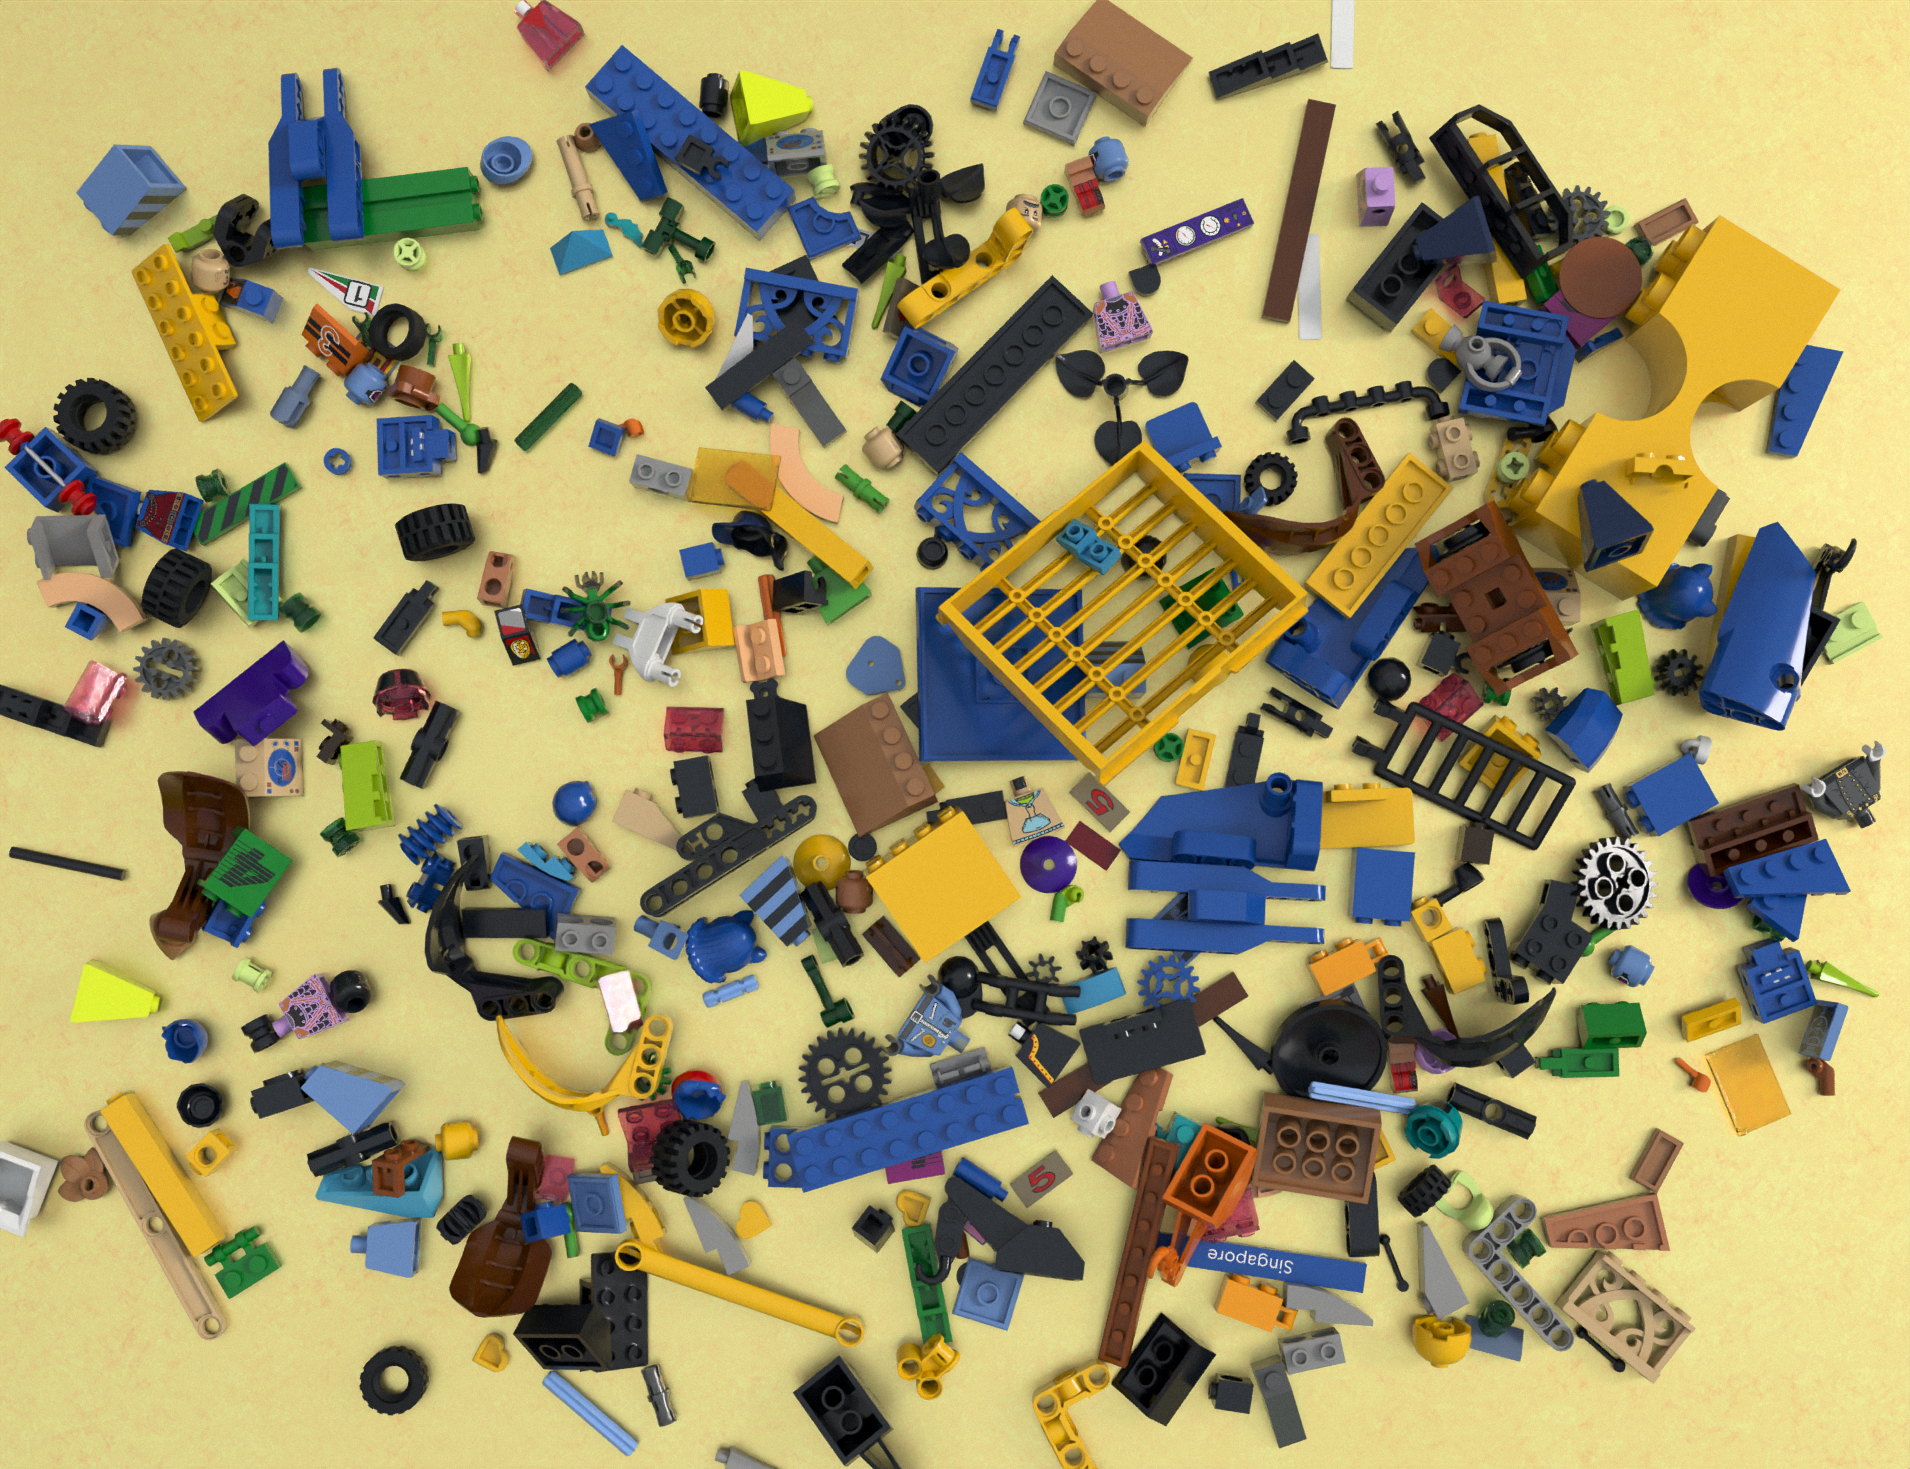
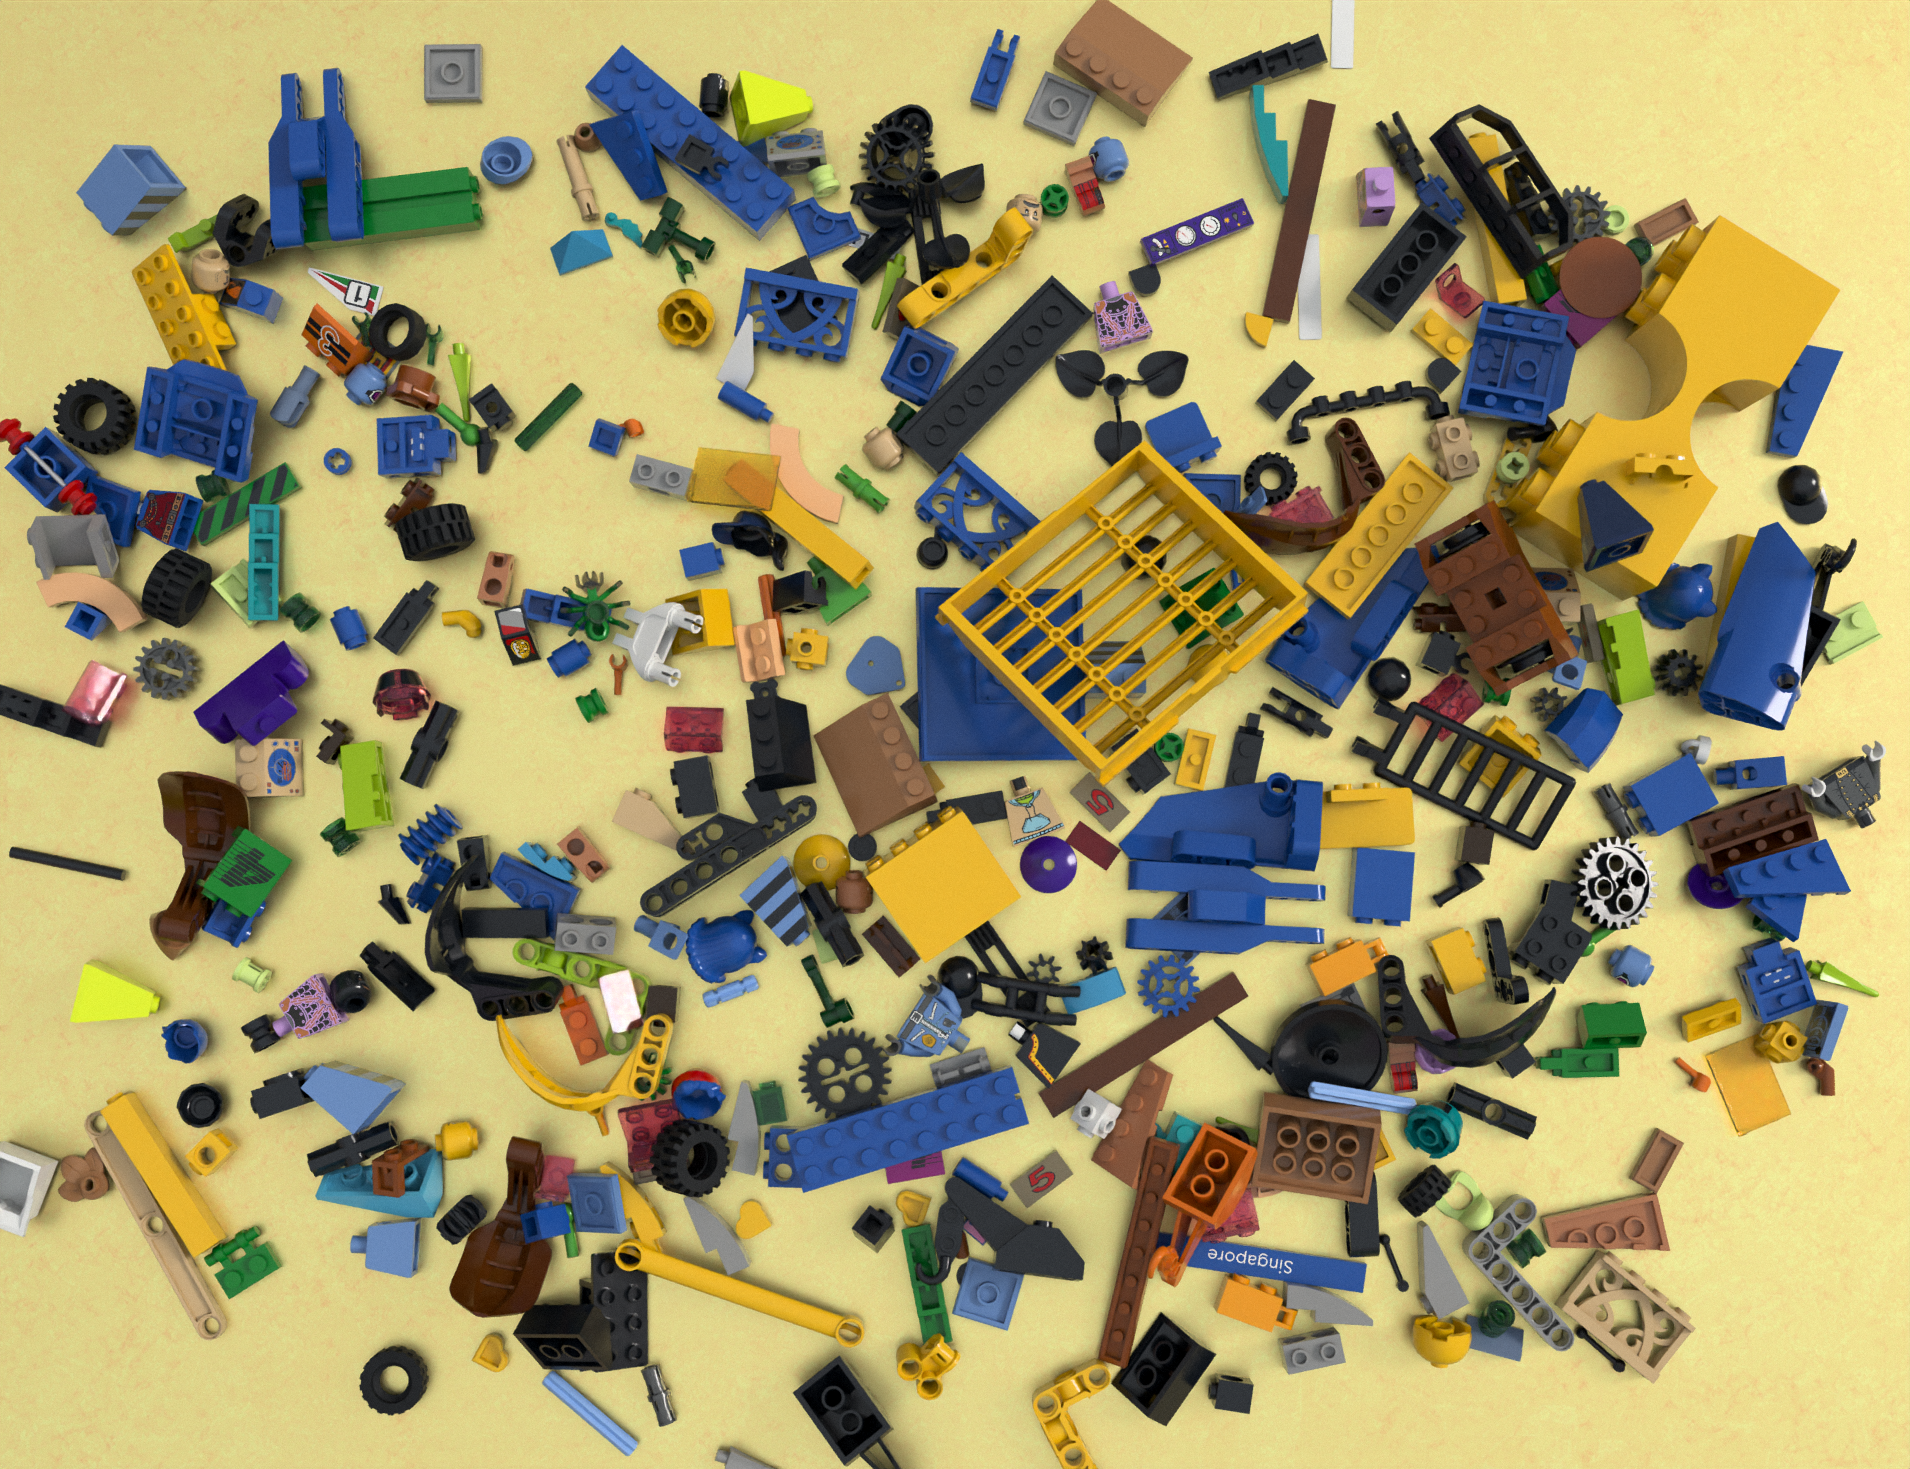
(199, 417): none -> blue slope
(349, 628): none -> blue brick
(397, 976): none -> black hinge
(405, 249): yellowish green wheel -> none
(412, 496): none -> reddish brown hinge
(452, 73): none -> light grey tile
(487, 398): none -> black brick
(547, 31): clear pink torso -> none
(574, 803): blue hair -> none
(581, 1026): none -> orange hinge
(663, 1000): none -> dark brown brick
(759, 364): black tile -> none
(809, 402): dark grey slope -> none
(818, 652): none -> yellow brick
(1063, 899): arm -> none
(1087, 547): dark azure slope -> none
(1142, 1041): black bracket -> none
(1145, 770): none -> black bracket
(1258, 328): none -> yellow tile
(1271, 152): none -> teal slope
(1278, 1400): dark grey slope -> none
(1306, 508): none -> clear pink bracket
(1435, 191): none -> blue hinge
(1440, 922): yellow brick -> none
(1458, 238): dark blue slope -> none
(1475, 353): light grey piece -> none
(1570, 669): none -> medium blue bracket
(1590, 634): none -> dark tan tile
(1600, 343): blue tile -> none
(1706, 525): dark grey piece -> none
(1762, 771): none -> blue torso
(1781, 1042): none -> yellow brick
(1803, 494): none -> black cap

